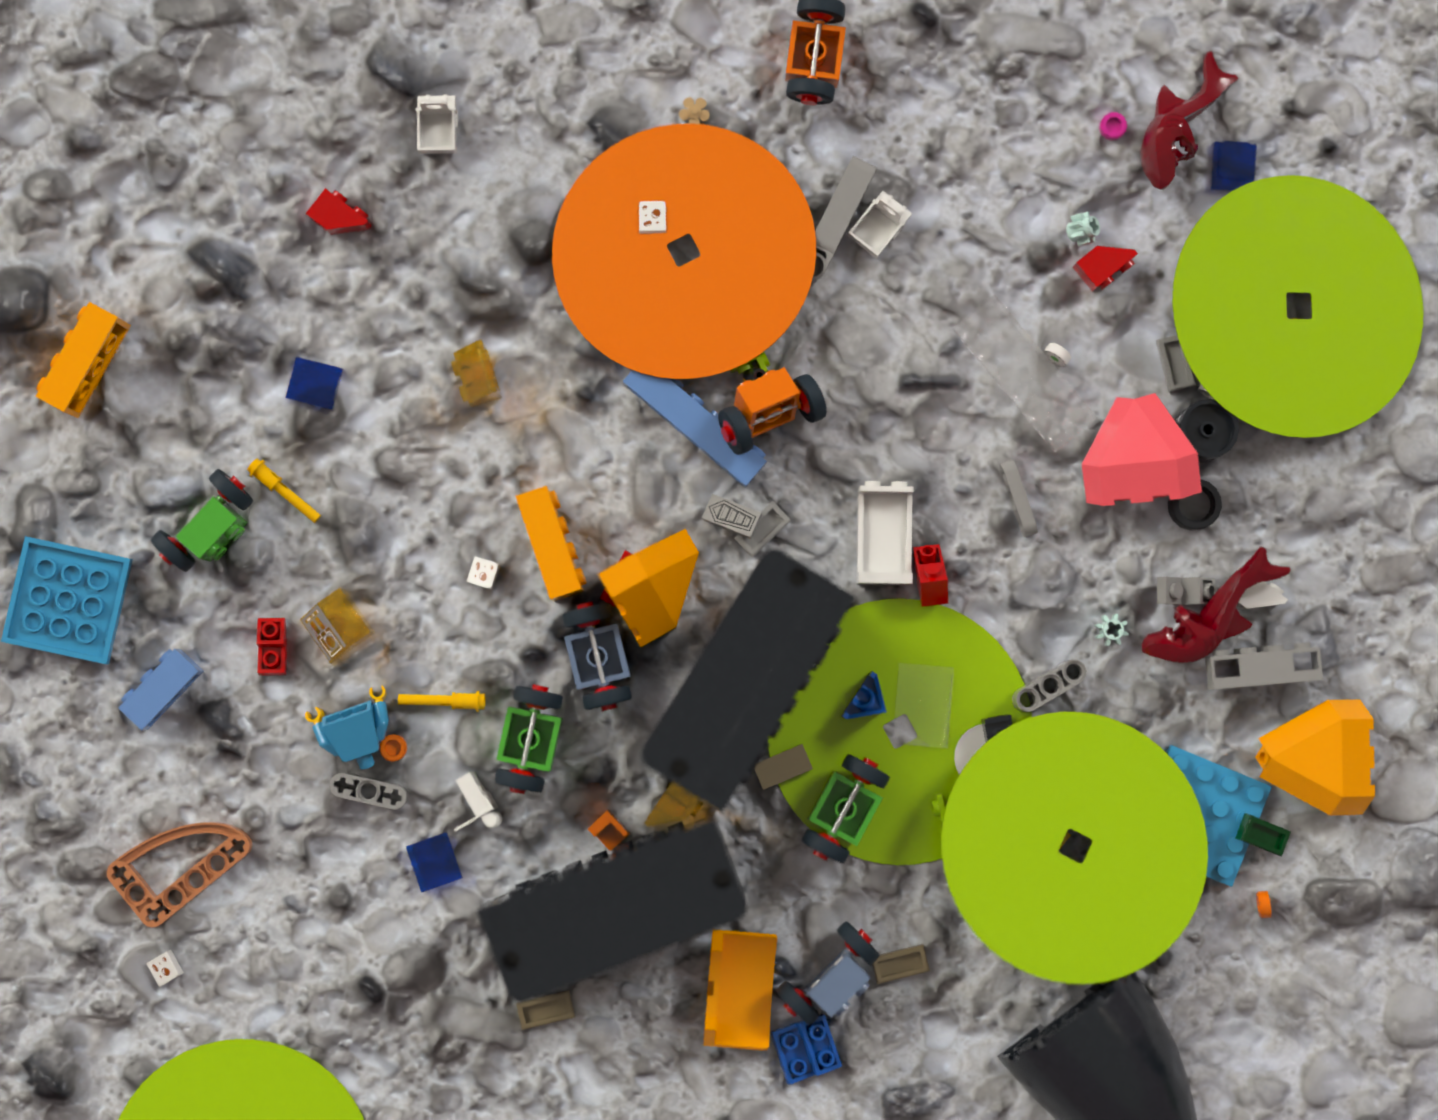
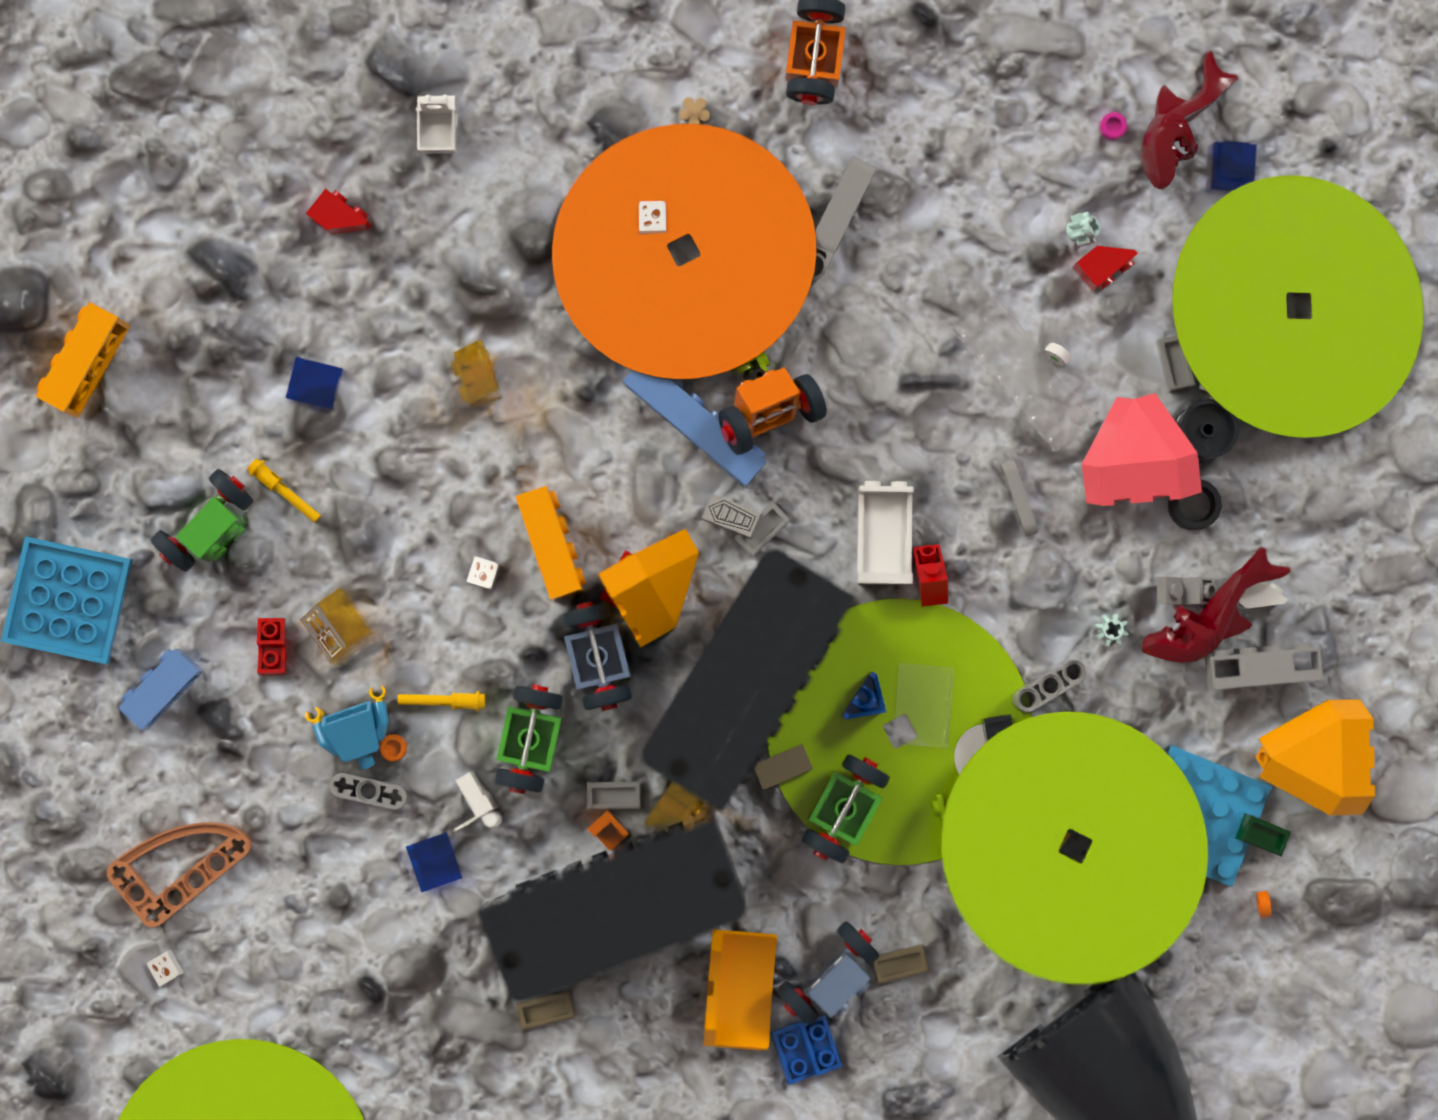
(613, 795): none -> light grey tile
(879, 224): white piece -> none

